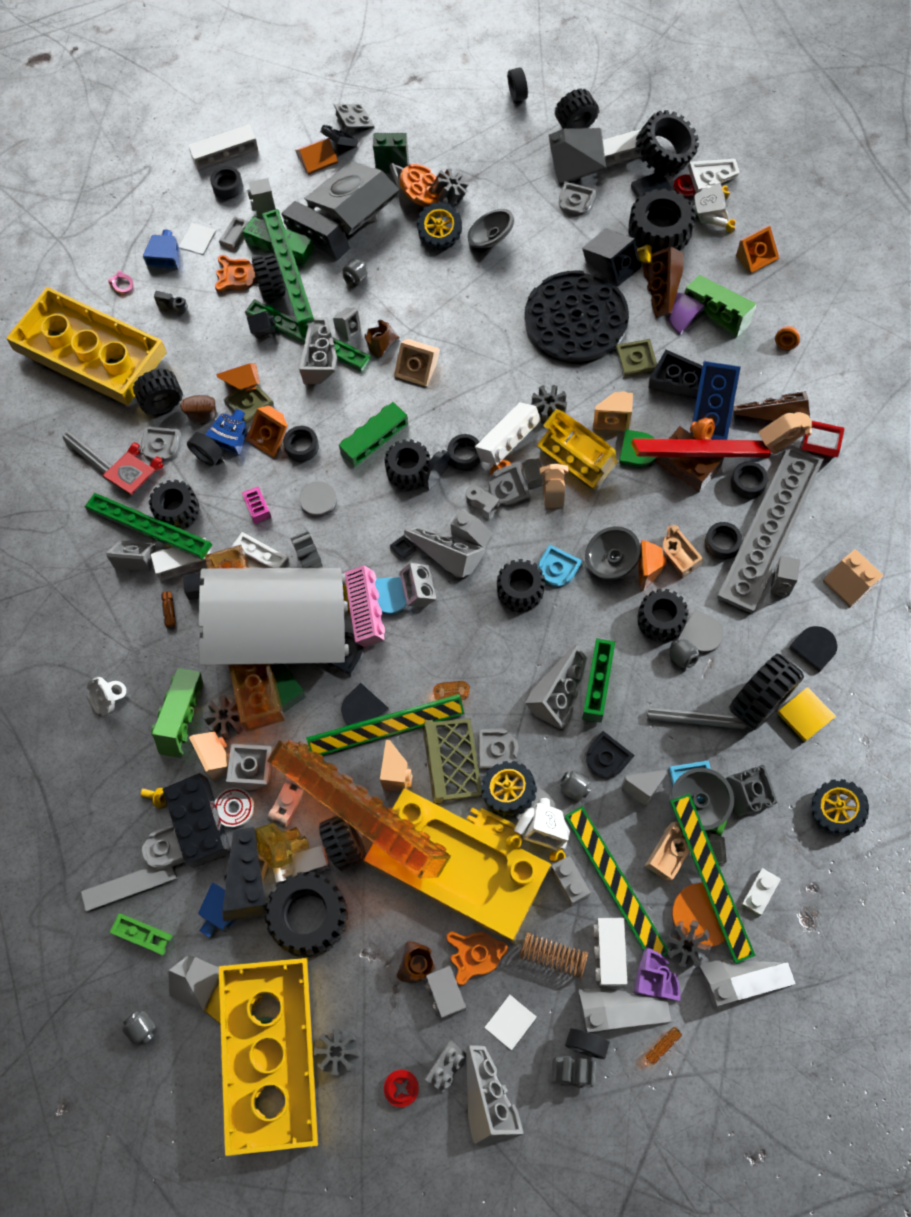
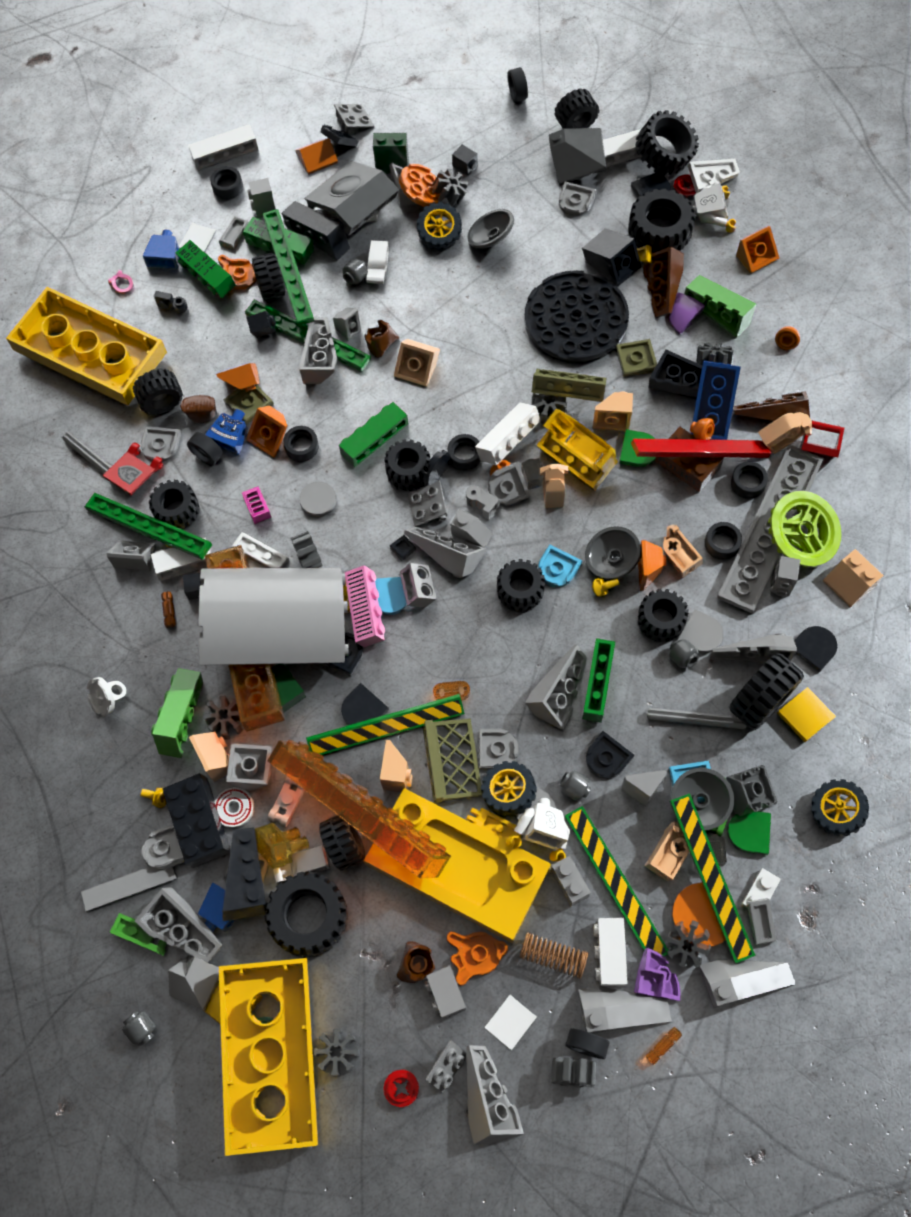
(176, 923): none -> light grey wedge
(205, 268): none -> green brick
(377, 261): none -> white piece
(427, 504): none -> light grey hinge
(465, 159): none -> black brick
(569, 385): none -> olive fence
(601, 587): none -> yellow plate
(715, 354): none -> dark grey gear
(751, 832): none -> green tile
(757, 650): none -> light grey wedge
(761, 921): none -> light grey tile
(814, 514): none -> lime gear

